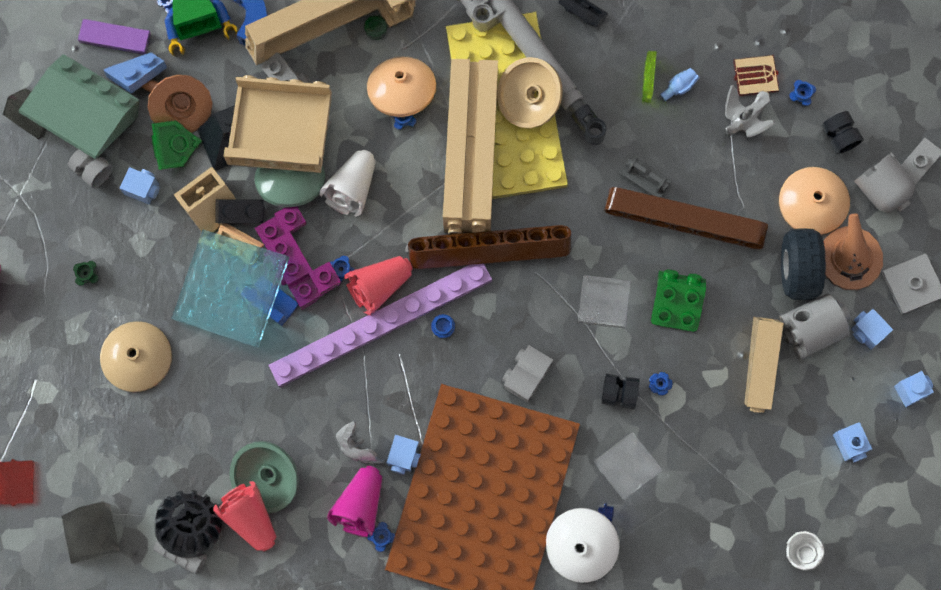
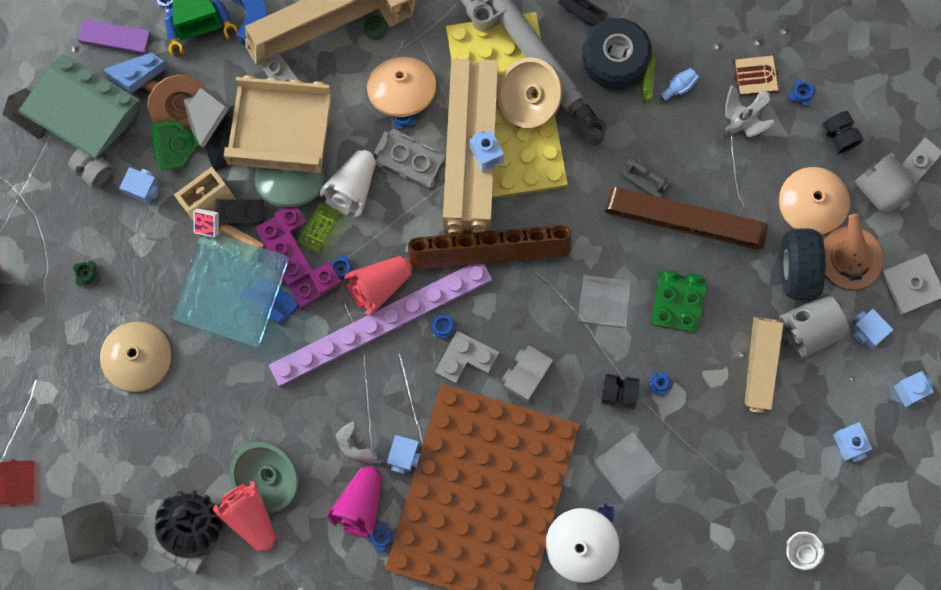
(205, 113): none -> light grey slope
(206, 222): none -> tile
(319, 228): none -> clear neon green tile
(408, 157): none -> light grey piece
(465, 351): none -> light grey plate
(486, 150): none -> light blue brick
(616, 53): none -> black wheel

